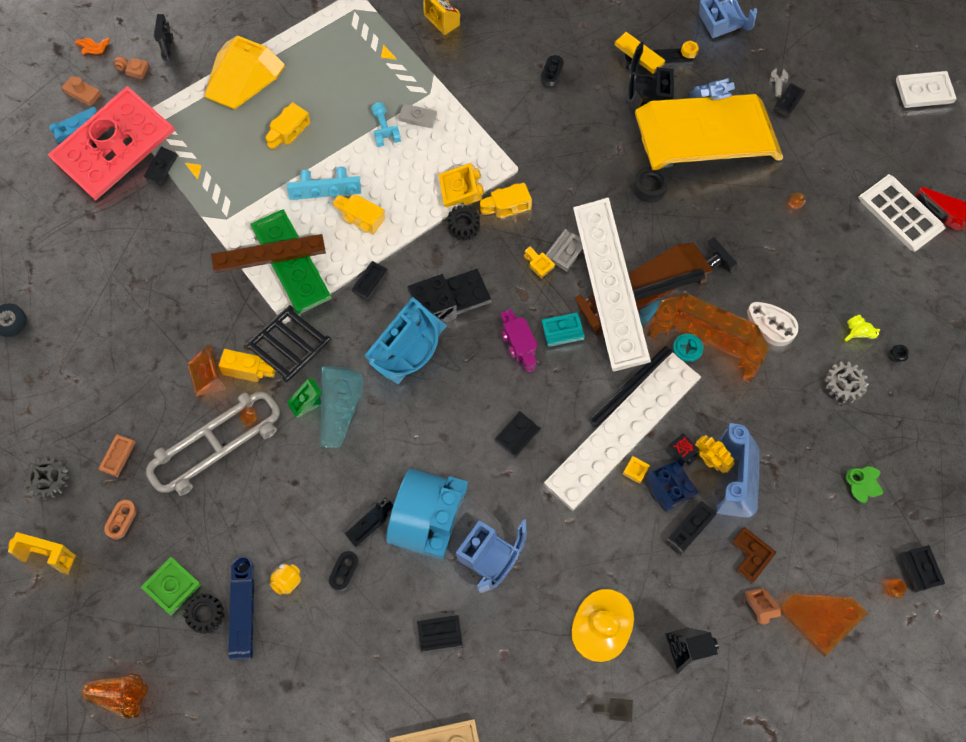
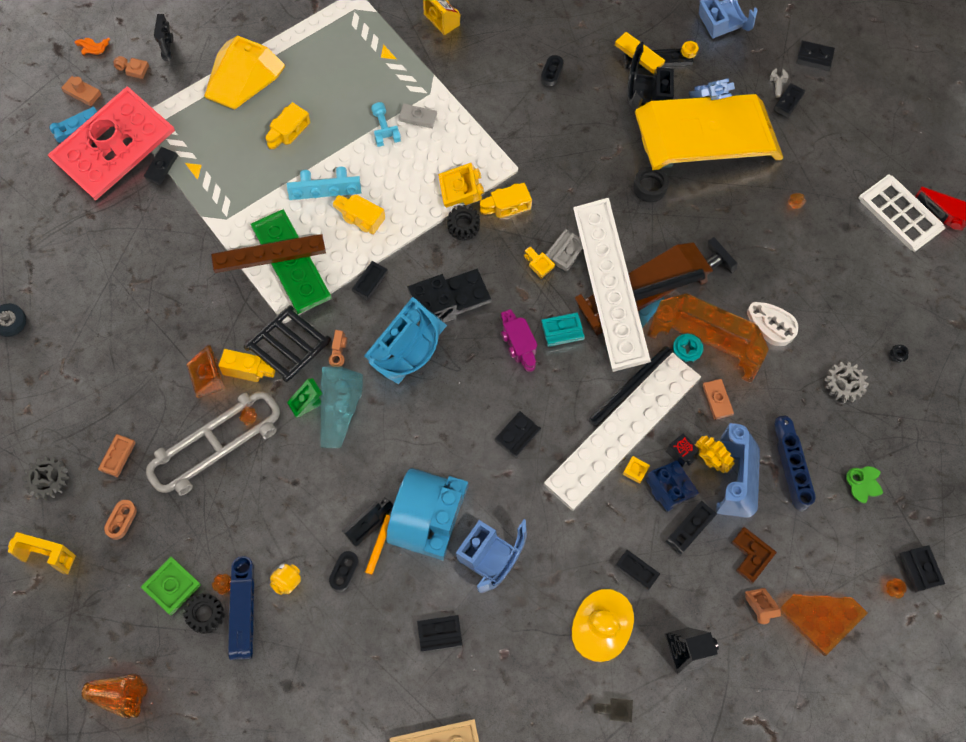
(222, 589): none -> clear orange plate
(339, 343): none -> nougat plate
(378, 546): none -> light orange bar
(637, 570): none -> black plate
(718, 399): none -> nougat plate
(795, 452): none -> dark blue piece
(815, 55): none -> black plate
(861, 329): neon yellow animal -> none
(925, 89): white plate -> none

